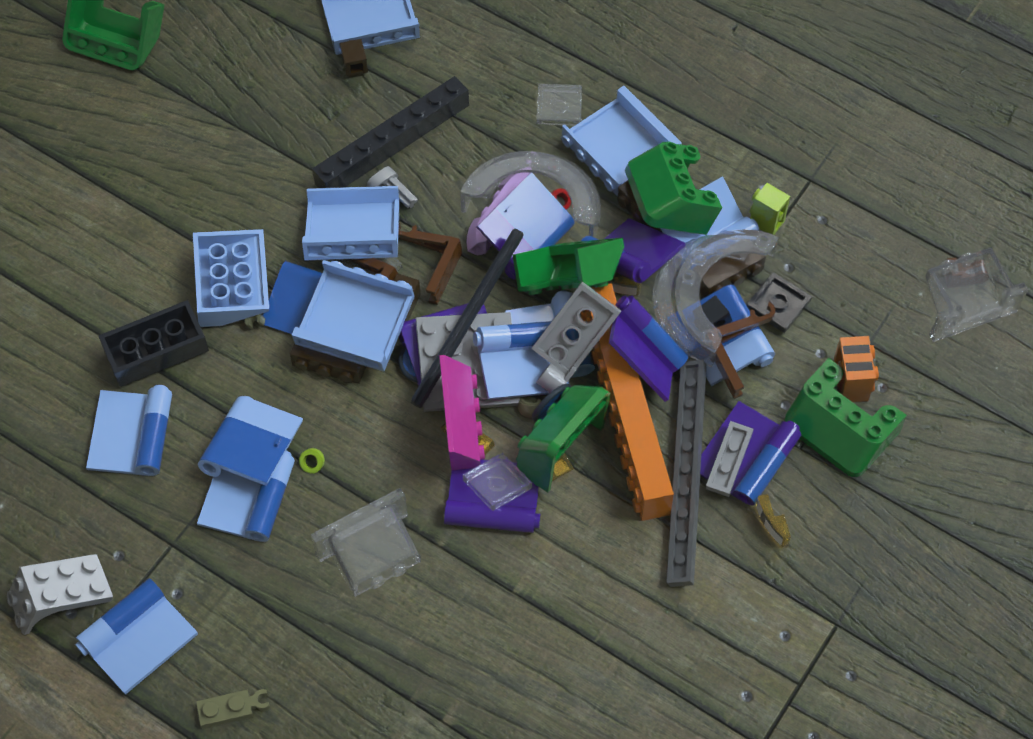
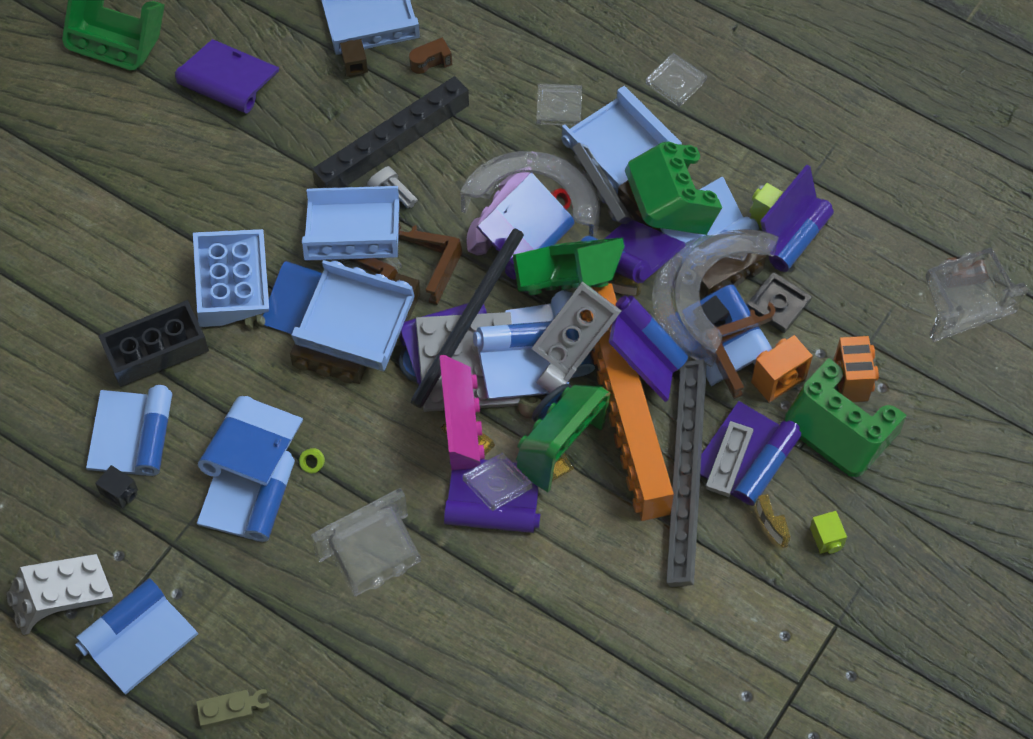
(117, 487): none -> black brick
(225, 75): none -> dark purple door
(430, 55): none -> reddish brown leg
(606, 191): none -> dark grey plate
(676, 79): none -> clear tile
(781, 368): none -> orange brick
(796, 219): none -> dark purple door
(828, 532): none -> lime brick

